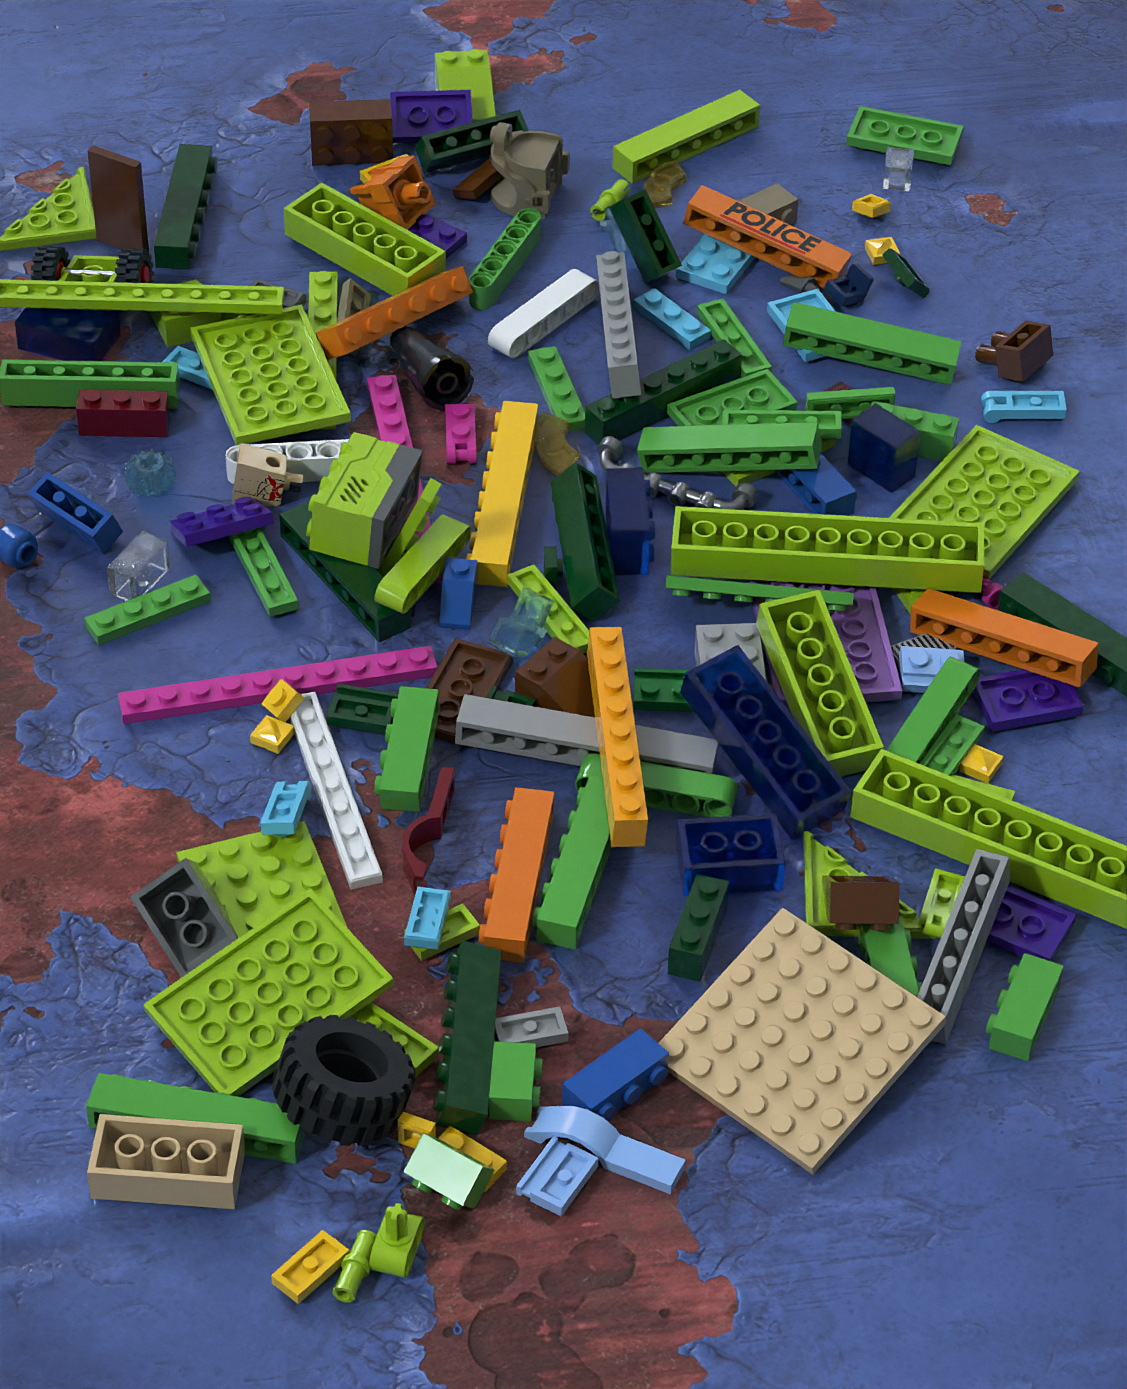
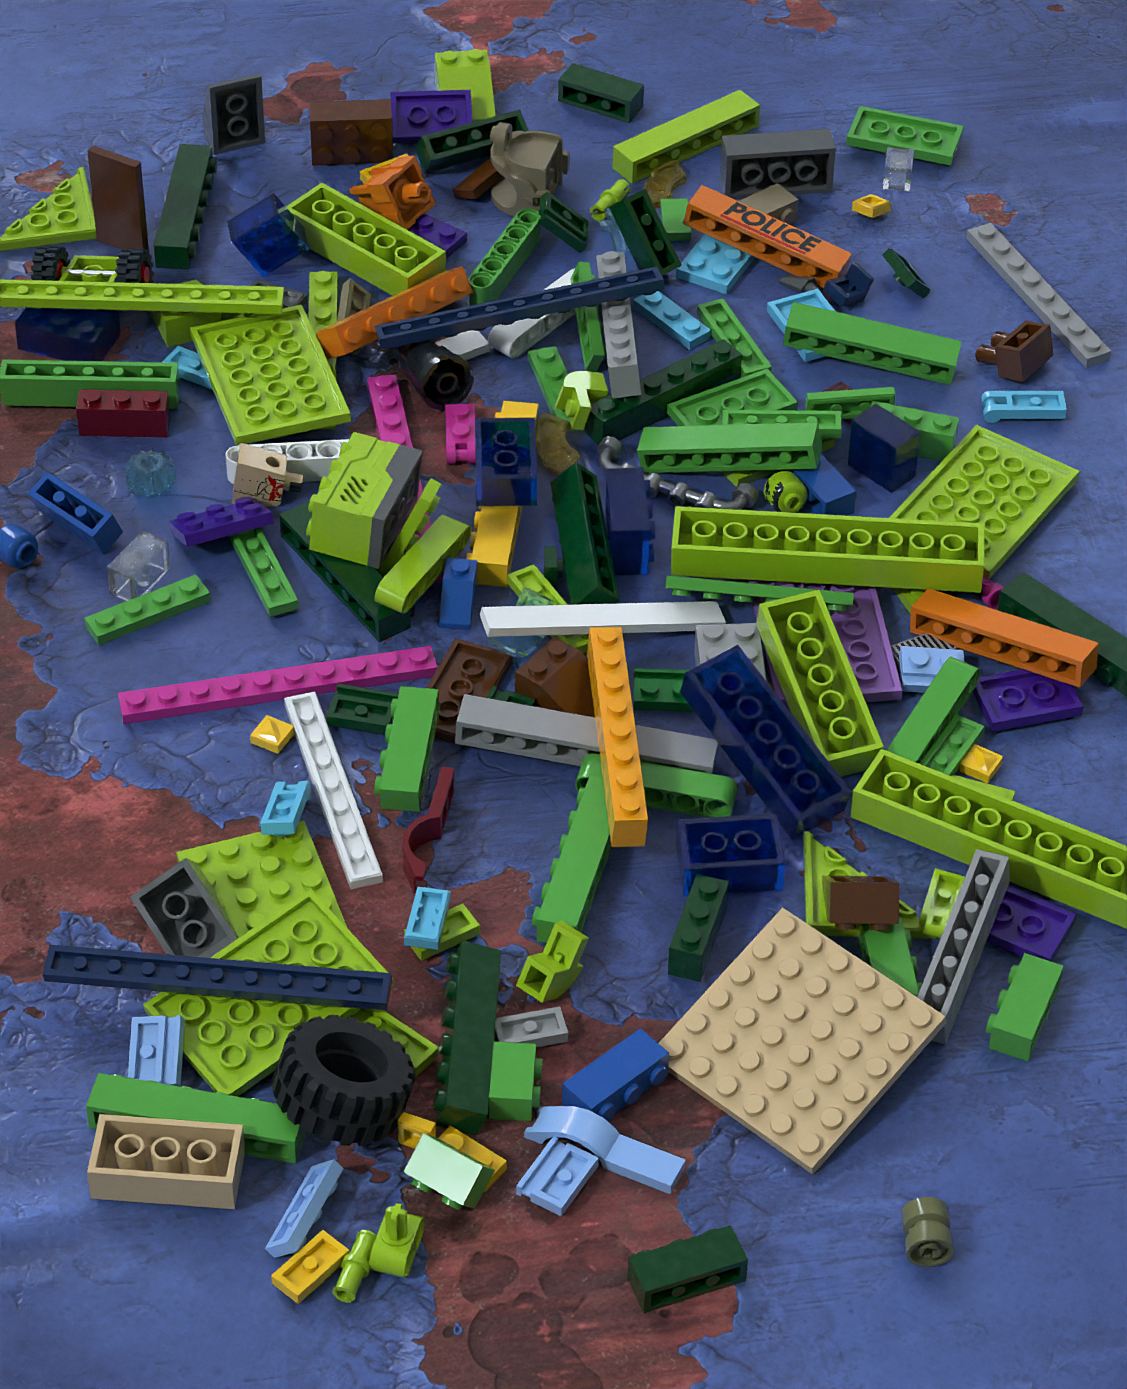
(157, 1049): none -> light blue plate
(218, 977): none -> dark blue plate
(234, 114): none -> dark grey slope
(268, 235): none -> clear blue brick
(282, 700): yellow plate -> none
(304, 1209): none -> light blue plate
(466, 344): none -> white tile
(505, 462): none -> clear blue brick
(518, 874): orange brick -> none
(519, 307): none -> dark blue plate
(557, 967): none -> lime brick
(563, 222): none -> dark green plate
(578, 393): none -> lime brick
(579, 618): none -> white tile
(588, 324): none -> bright green plate
(600, 93): none -> dark green brick
(672, 218): none -> bright green tile
(687, 1268): none -> dark green brick
(785, 490): none -> lime head
(793, 159): none -> dark grey brick
(876, 248): yellow tile -> none
(927, 1232): none -> olive wheel
(1038, 295): none -> light grey plate

